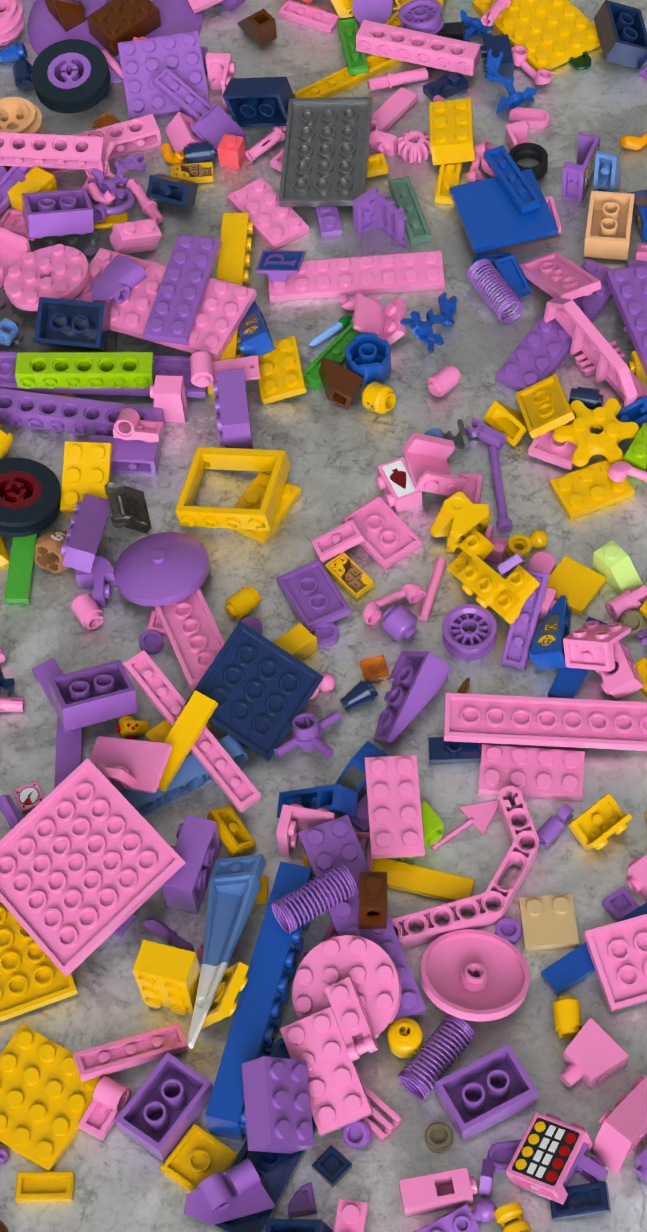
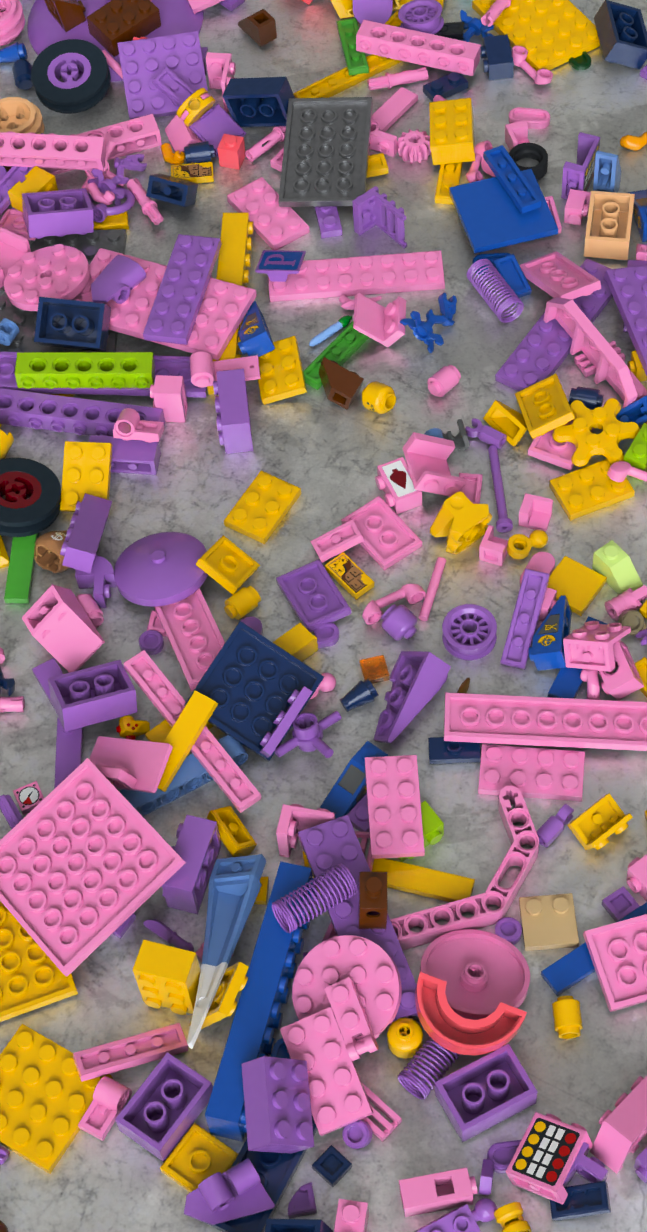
(45, 1187): yellow tile -> none
(63, 627): none -> bright pink slope
(105, 120): clear orange tile -> none
(134, 507): clear smoke plate -> none
(135, 236): bright pink brick -> none
(195, 106): none -> yellow head
(227, 564): none -> yellow tile
(236, 460): yellow window -> none
(284, 721): none -> medium lavender plate
(309, 16): bright pink tile -> none
(331, 797): blue slope -> none
(369, 358): blue brick -> none
(415, 222): sand green tile -> none
(439, 1137): dark tan tile -> none
(458, 1033): none -> coral brick
(478, 814): bright pink piece -> none
(492, 590): yellow bracket -> none
(511, 563): medium lavender tile -> none
(515, 98): blue piece -> none
(535, 512): none -> bright pink panel
(576, 206): none -> bright pink brick
(592, 680): none -> bright pink arm
(592, 1057): bright pink torso -> none

